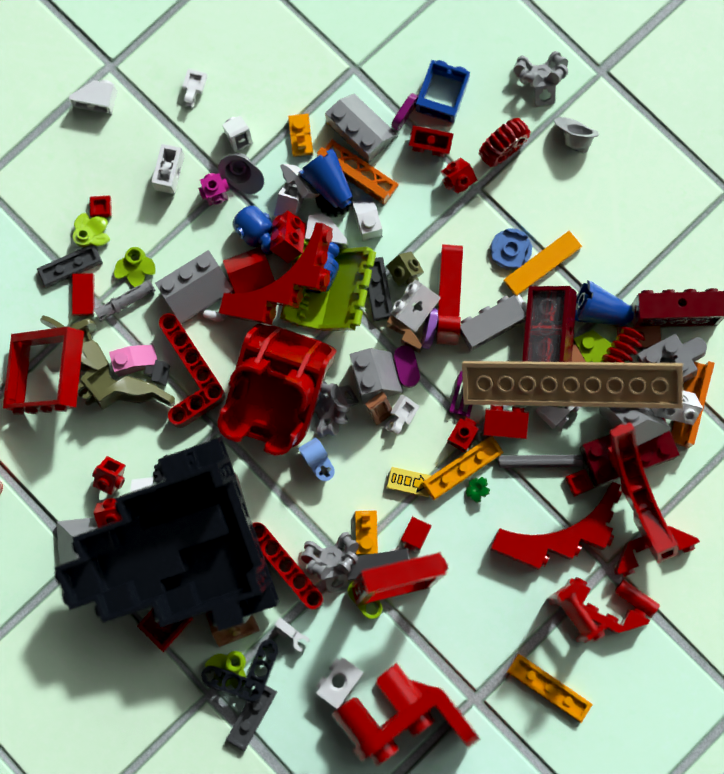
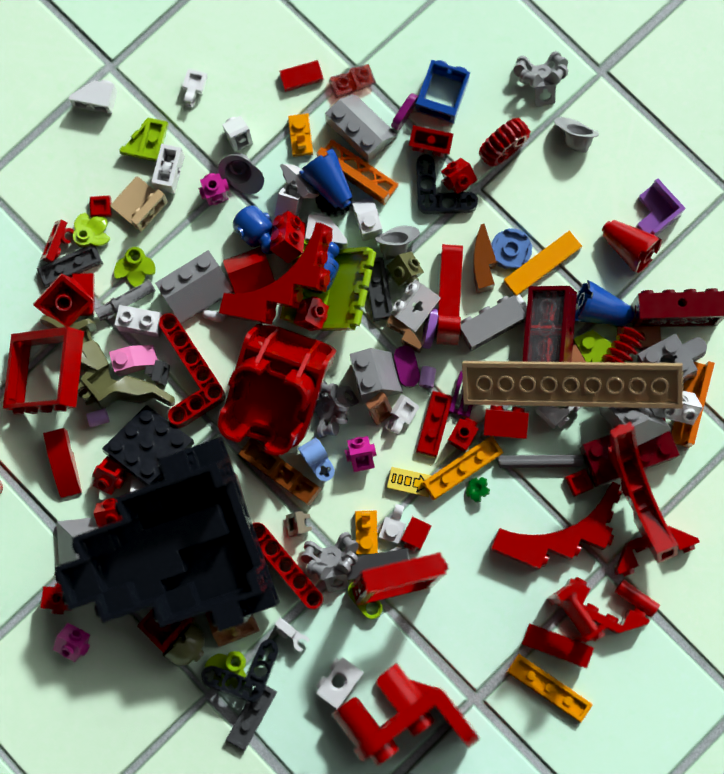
(51, 601): none -> red brick
(57, 234): none -> red plate
(62, 462): none -> red slope
(64, 300): none -> red slope
(72, 642): none -> dark pink brick
(97, 417): none -> lavender hinge
(138, 321): none -> white brick
(139, 203): none -> tan bracket
(145, 441): none -> black plate
(147, 140): none -> lime wing
(186, 646): none -> olive cylinder
(280, 472): none -> dark orange slope
(296, 523): none -> dark tan tile
(301, 75): none -> red tile
(311, 313): none -> red brick
(351, 82): none -> clear red slope
(360, 453): none -> dark pink brick
(392, 528): none -> white plate
(396, 240): none -> light grey piece
(427, 377): none -> lavender hinge
(434, 424): none -> red tile
(437, 198): none -> black beam
(483, 261): none -> dark orange slope
(558, 646): none -> red slope
(631, 244): none -> red cone
(663, 207): none -> medium lavender panel

